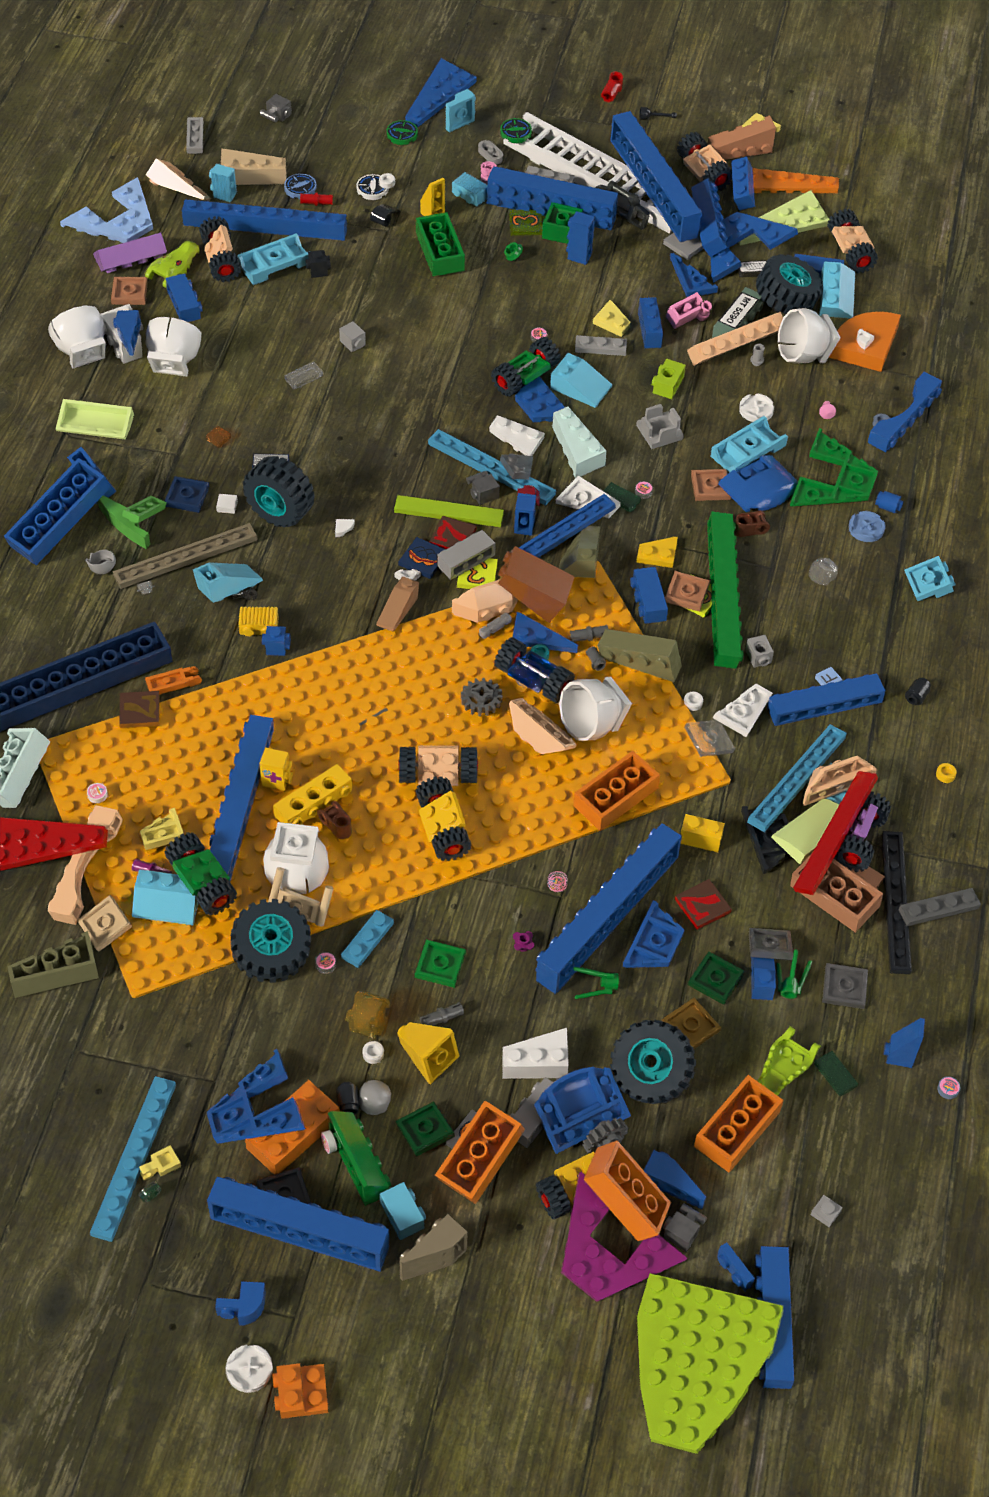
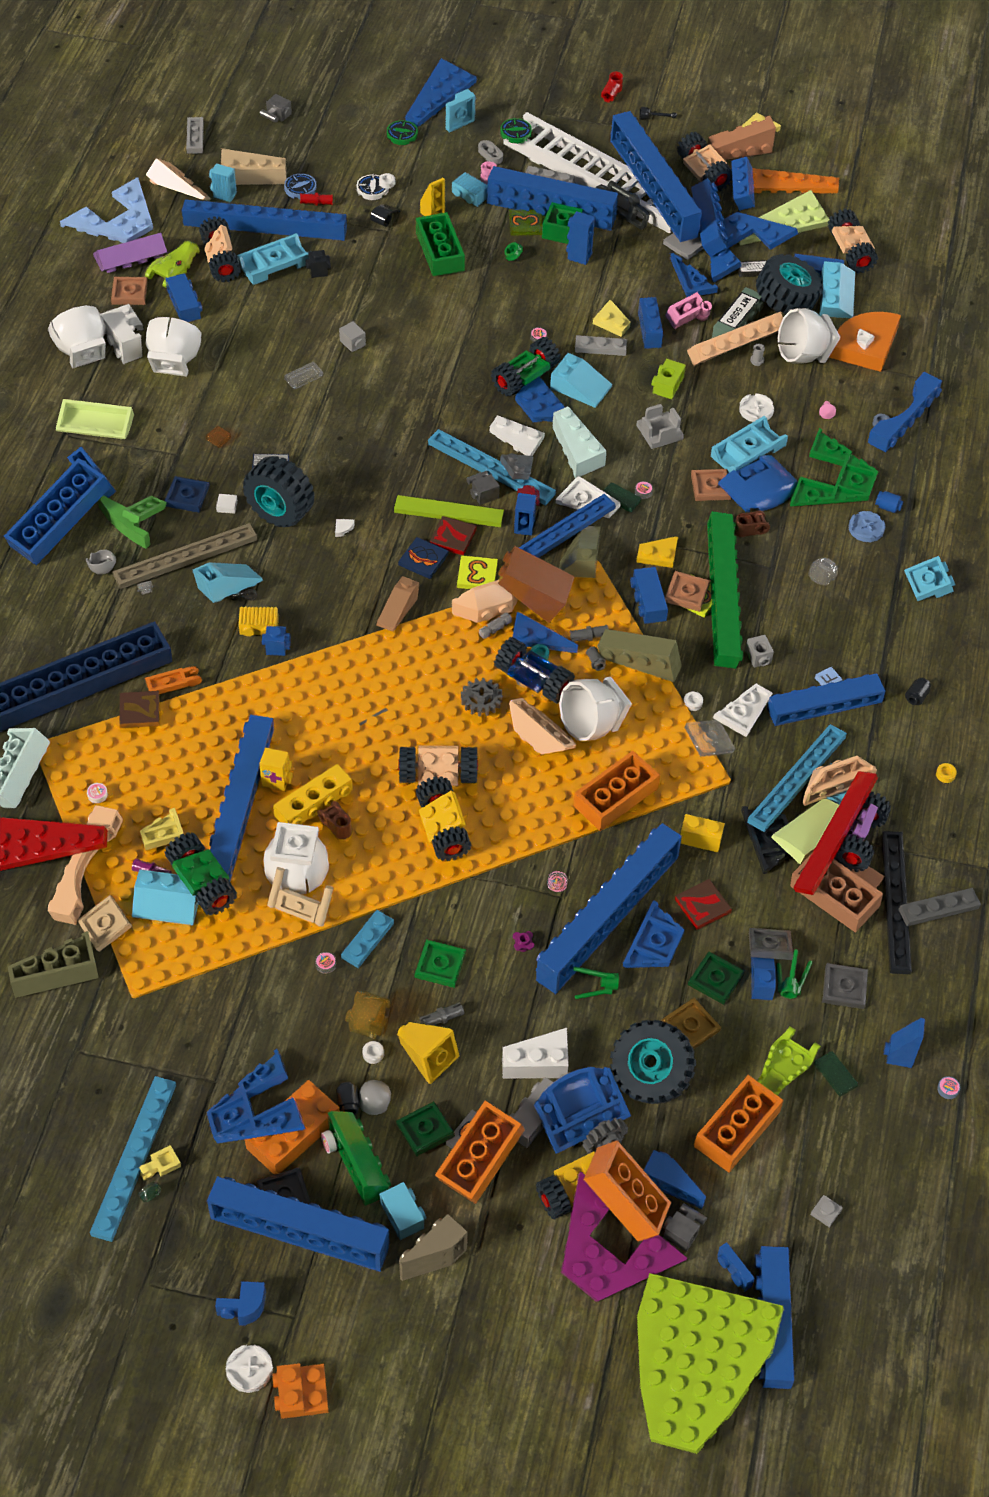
(128, 328): blue slope -> none
(270, 940): black wheel -> none
(411, 574): white tile -> none
(466, 554): light grey brick -> none

